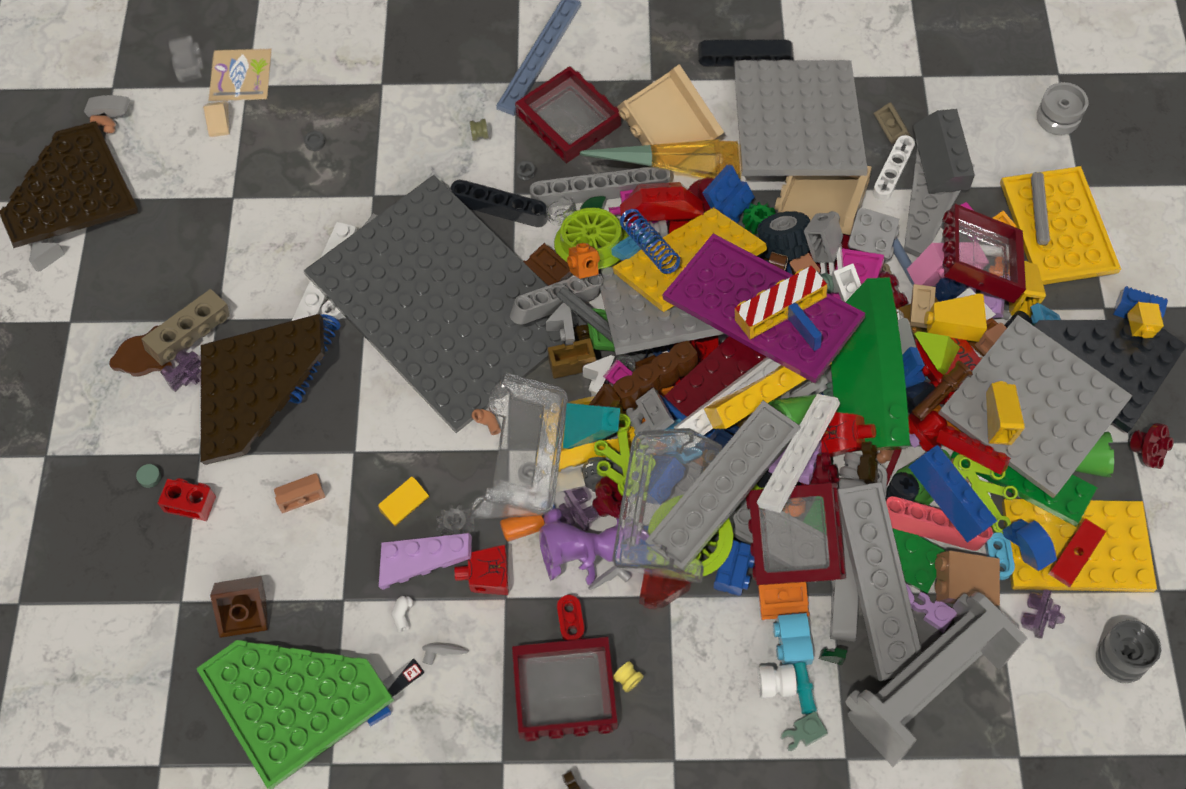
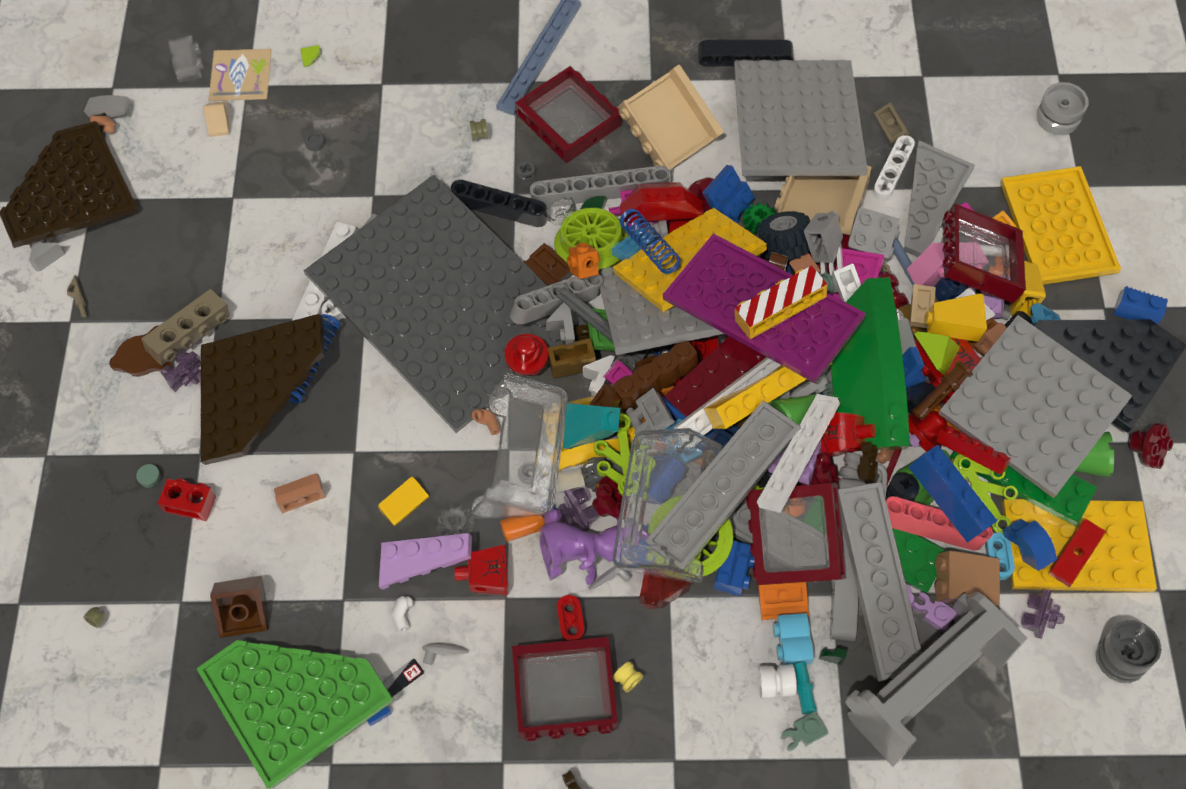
(79, 300): none -> dark tan hand
(94, 618): none -> olive hinge
(309, 54): none -> lime tile
(526, 354): none -> red plate
(694, 158): clear yellow plate -> none
(804, 326): blue tile -> none
(944, 152): dark grey slope -> none
(1003, 413): yellow slope -> none
(1040, 208): light grey axle -> none
(1145, 320): yellow brick -> none

